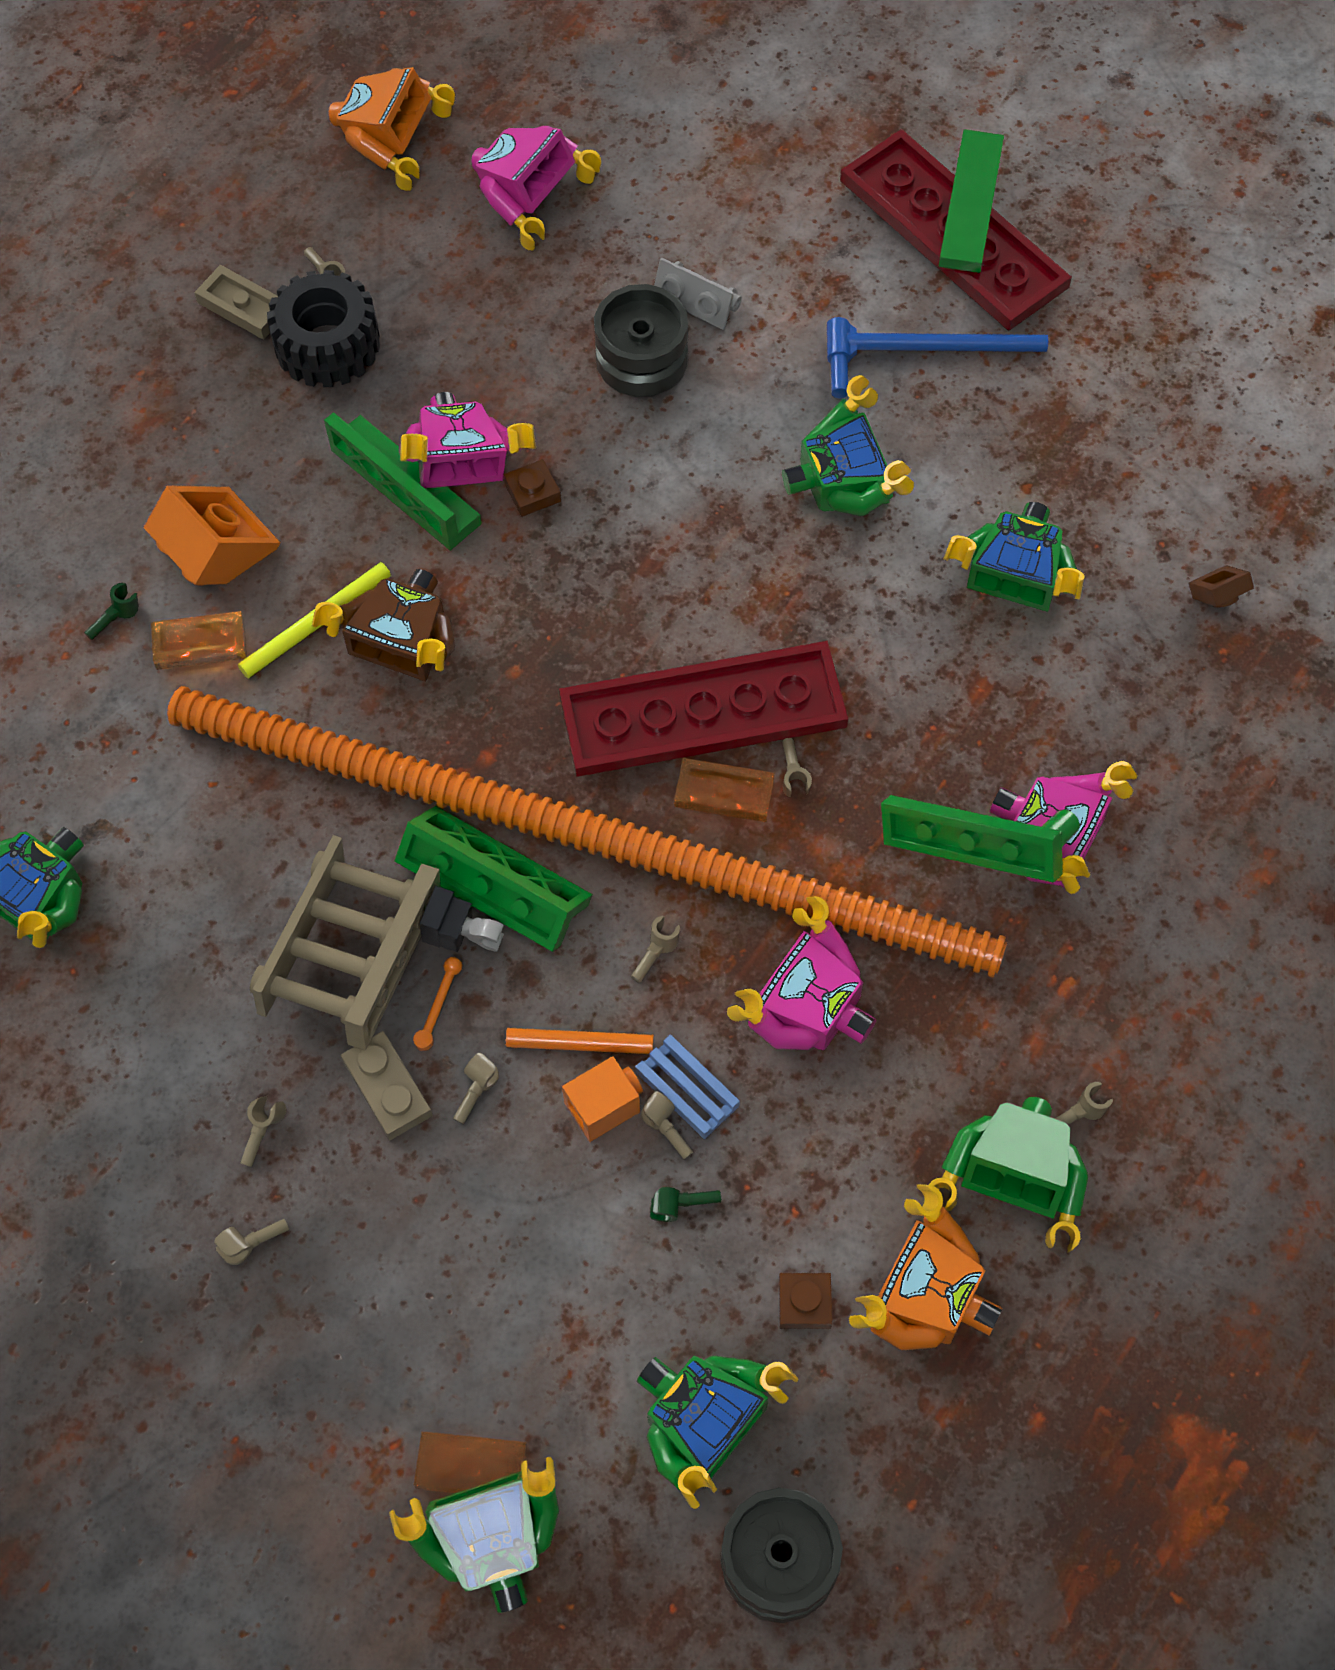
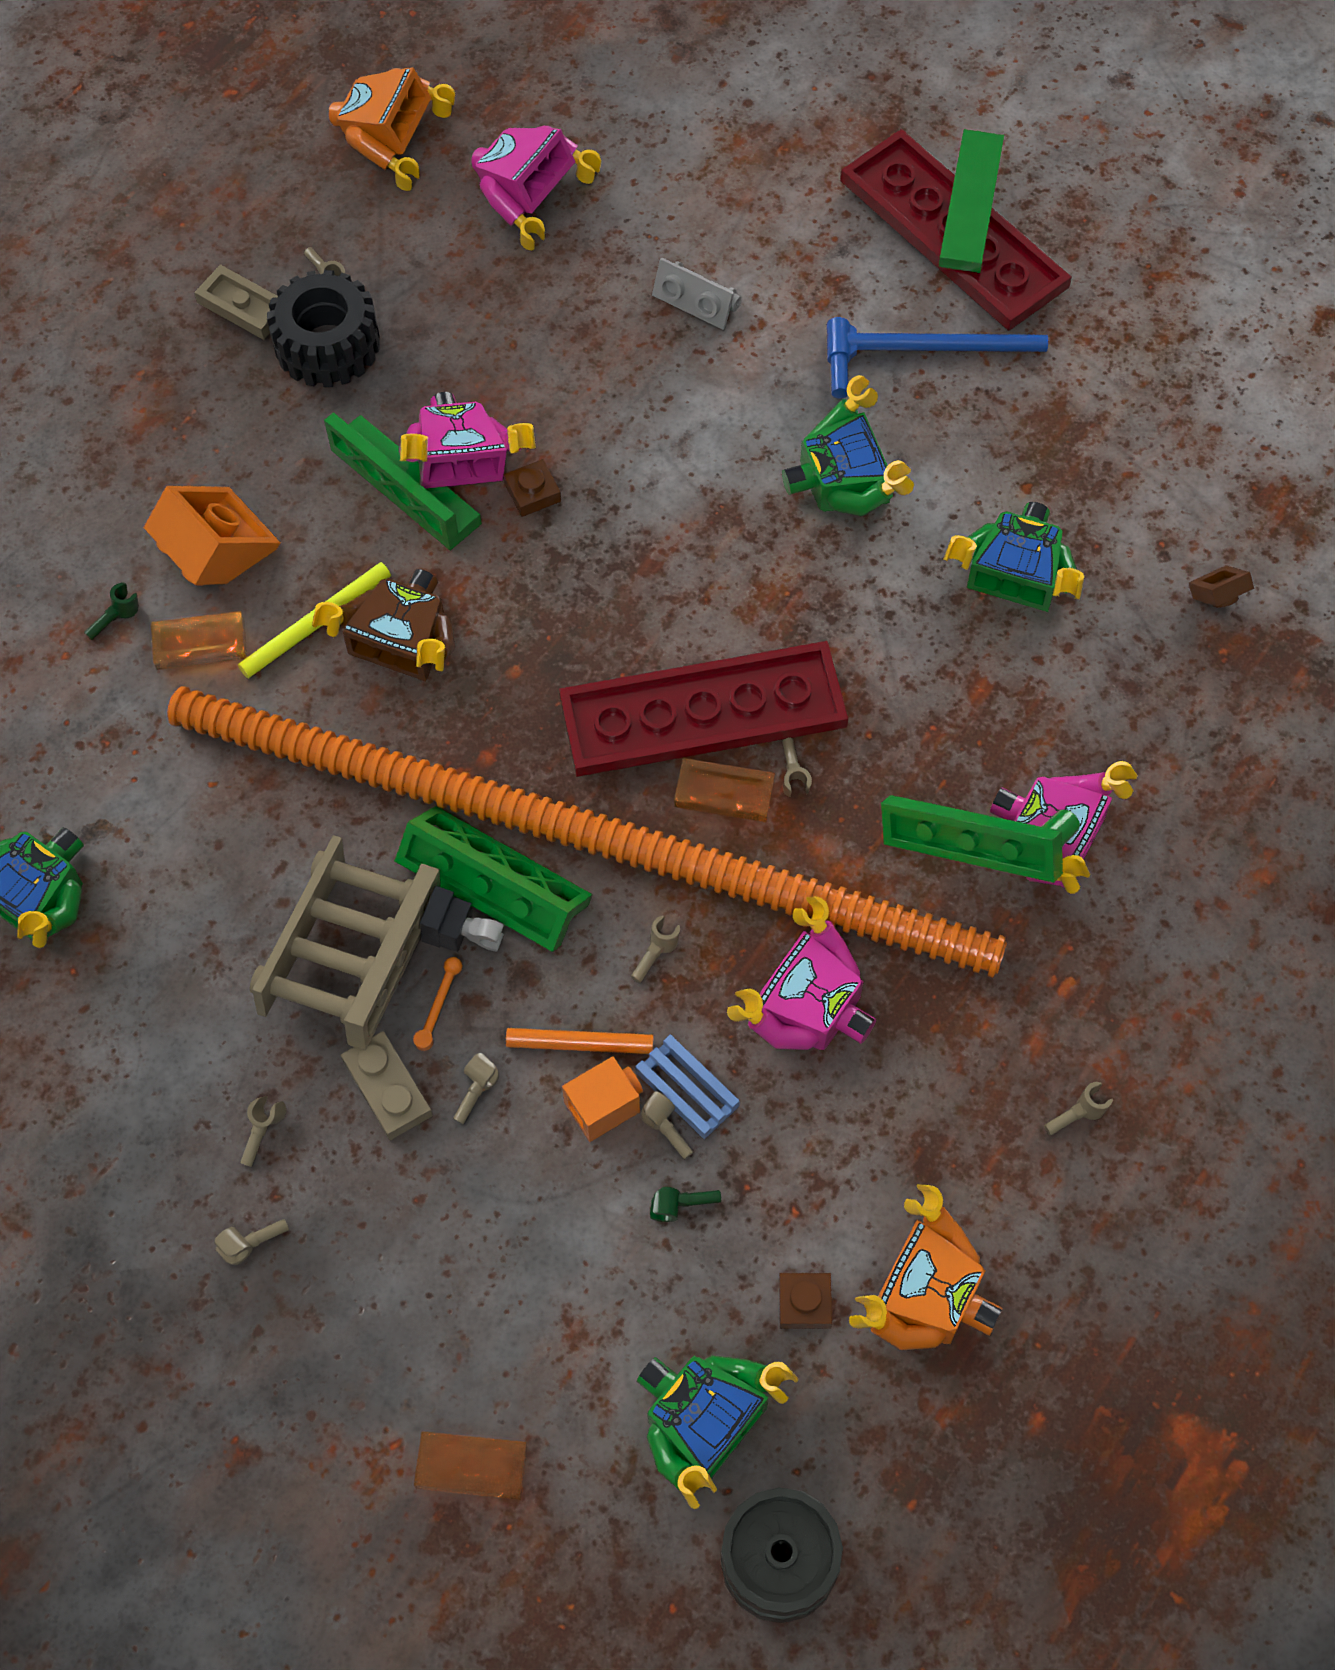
(487, 1532): torso -> none
(641, 340): pearl dark grey wheel -> none
(1021, 1161): green torso -> none

